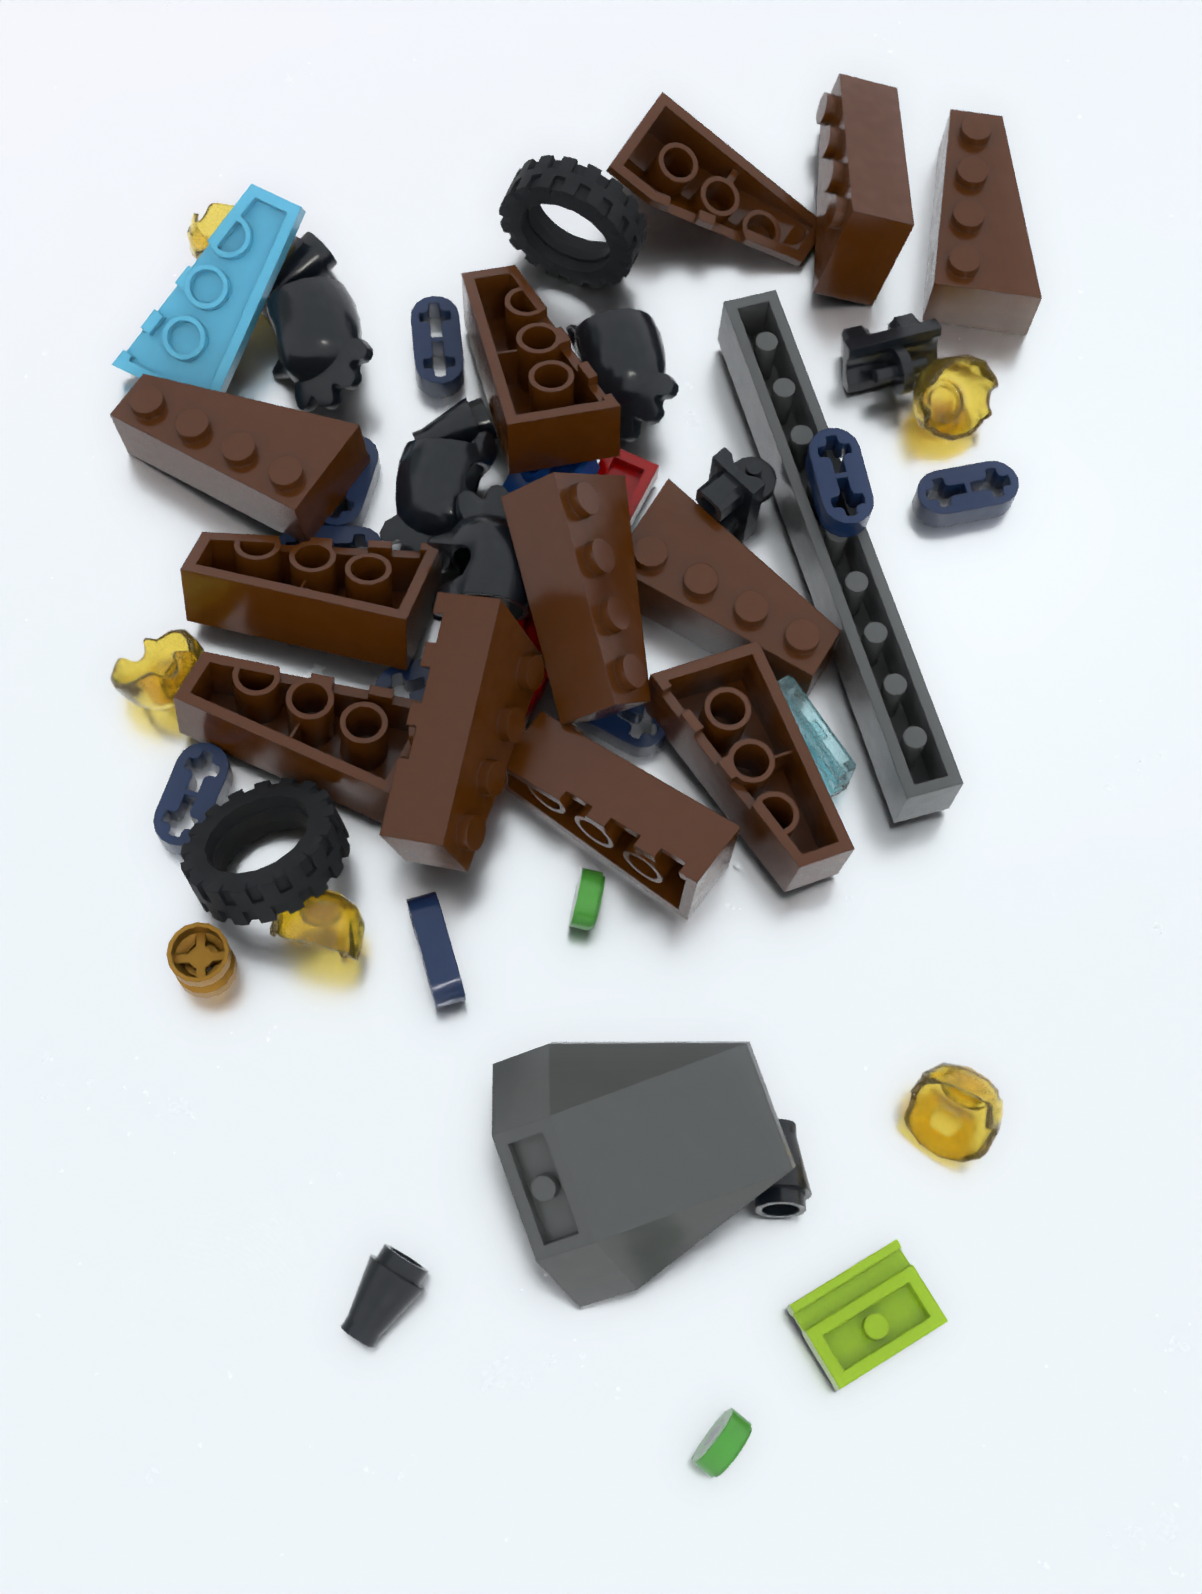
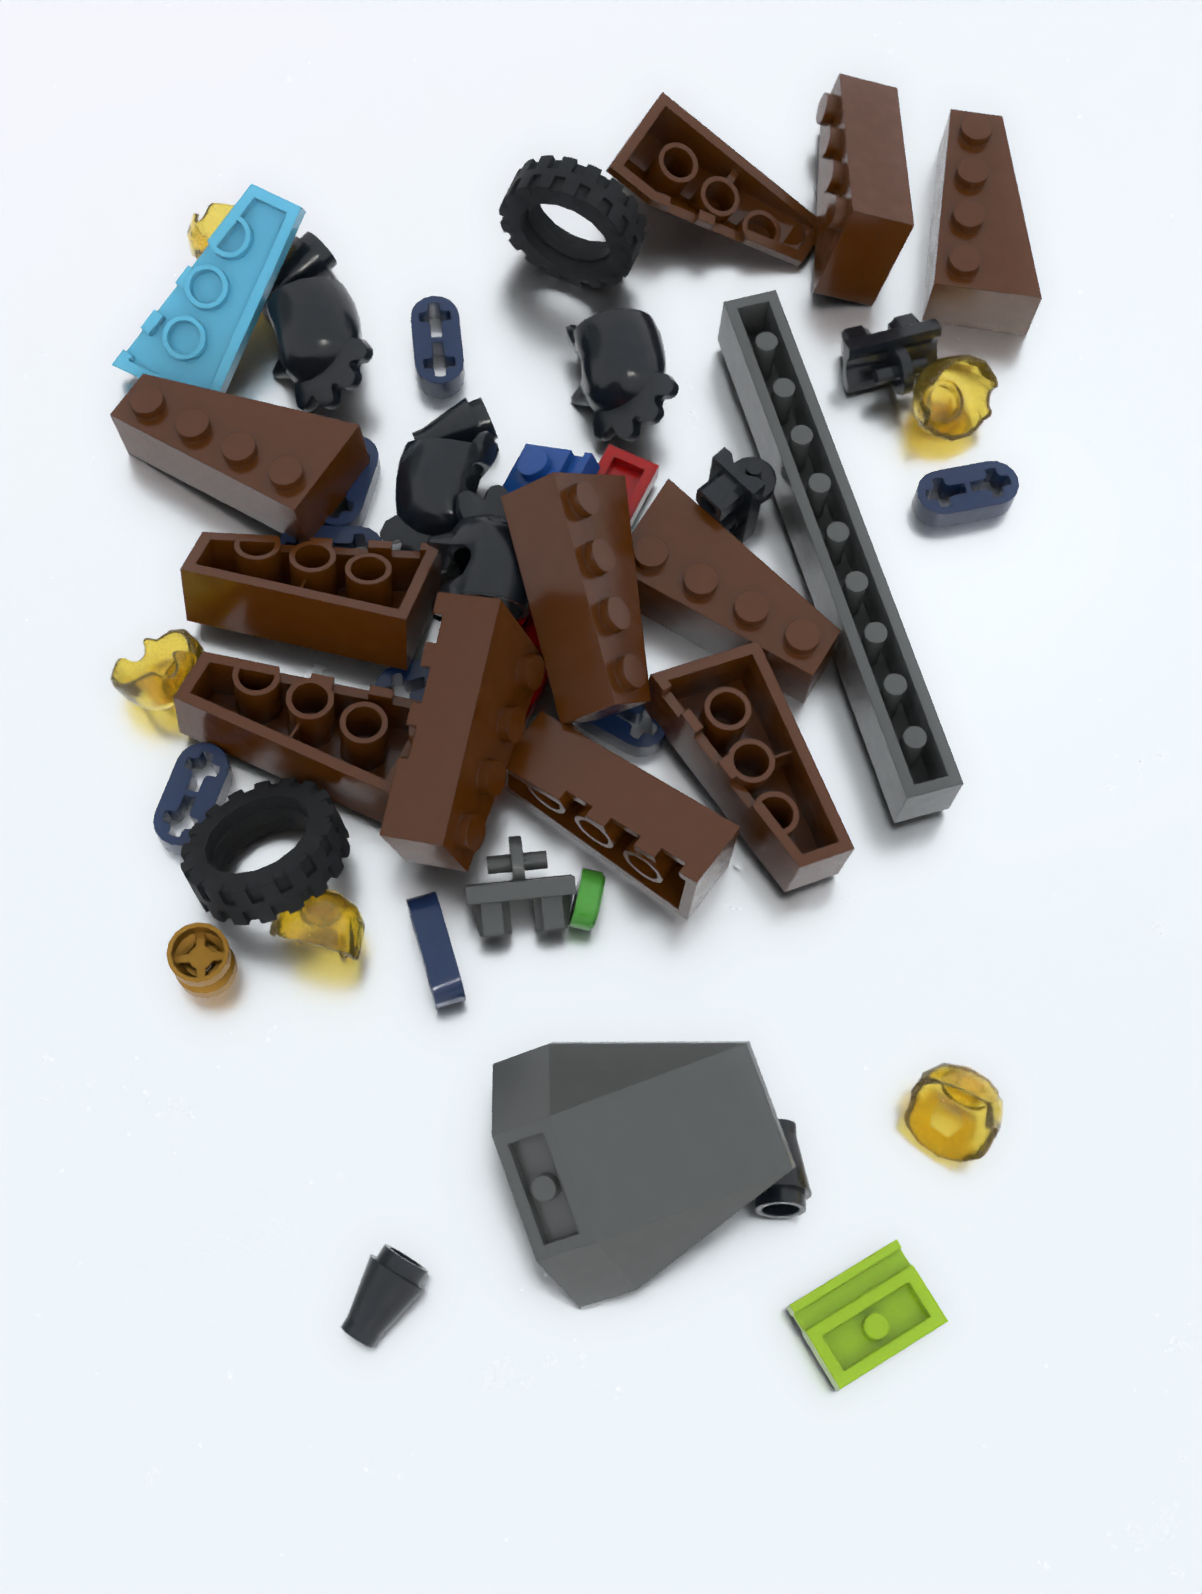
(534, 383): reddish brown wedge -> none
(548, 894): none -> dark grey hips
(722, 1443): bright green tile -> none
(826, 750): clear light blue tile -> none
(827, 484): dark blue beam -> none

